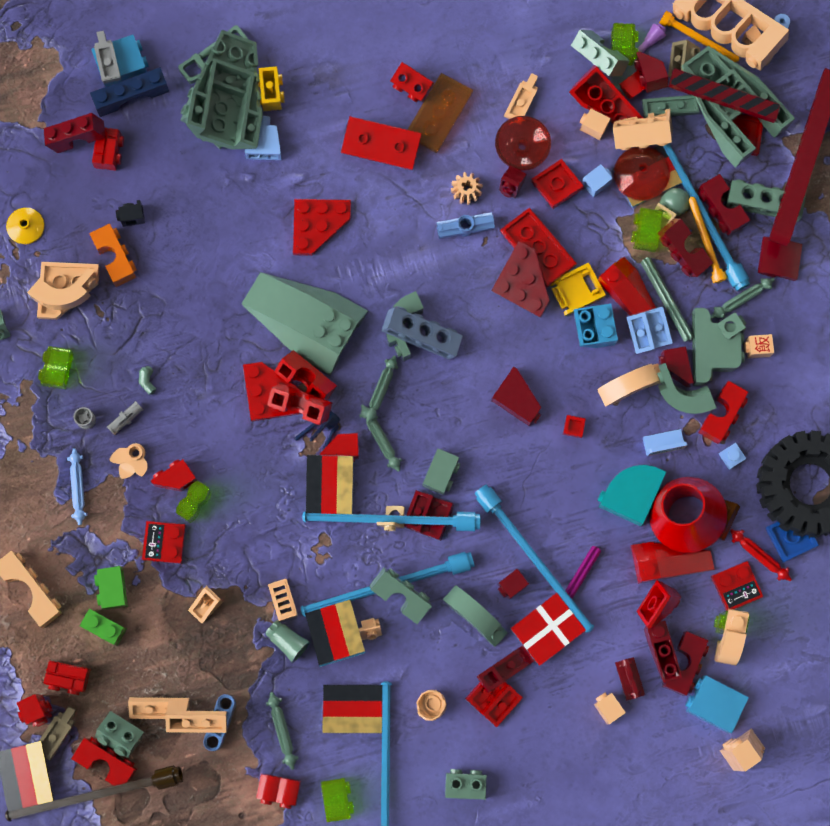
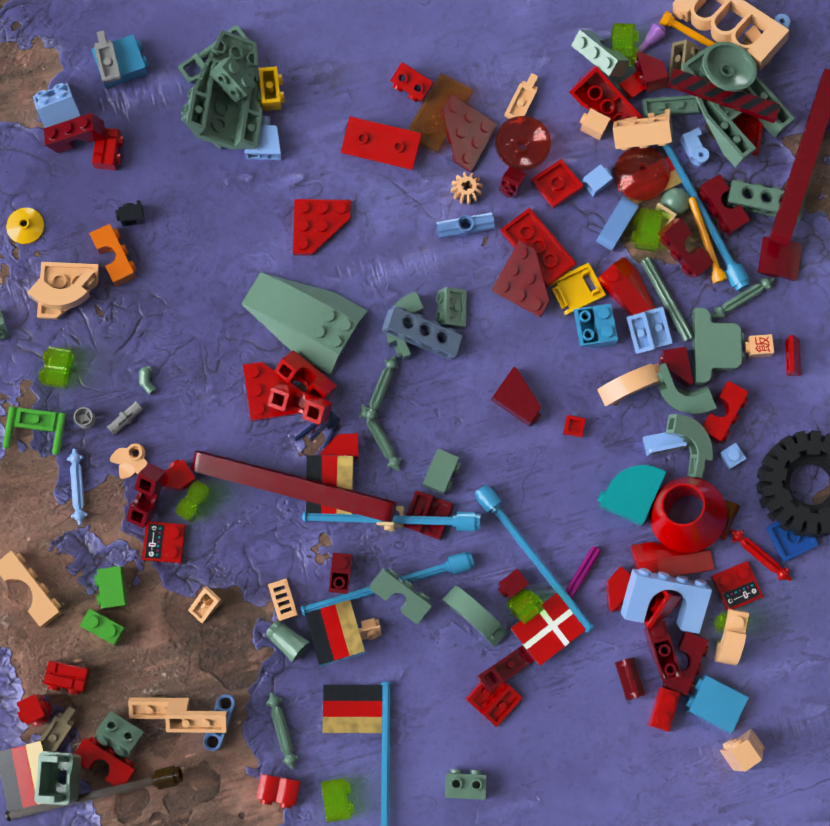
(35, 420): none -> bright green plate
(49, 786): none -> sand green piece
(56, 105): none -> light blue slope
(144, 85): dark blue arch -> none
(149, 486): none -> dark red arch
(233, 78): none -> sand green brick
(294, 486): none -> dark red beam
(340, 573): none -> dark red slope
(431, 705): light nougat hair -> none
(451, 307): none -> sand green bracket
(466, 131): none -> dark red plate
(525, 605): none -> clear neon green brick
(609, 707): light nougat brick -> none
(616, 589): none -> red slope
(617, 223): none -> medium blue beam
(645, 584): none -> light blue arch
(663, 709): none -> red brick
(693, 147): none -> light blue leg
(697, 440): none -> sand green arch
(729, 66): none -> sand green dish
(739, 322): sand green bracket -> none
(793, 361): none -> red slope

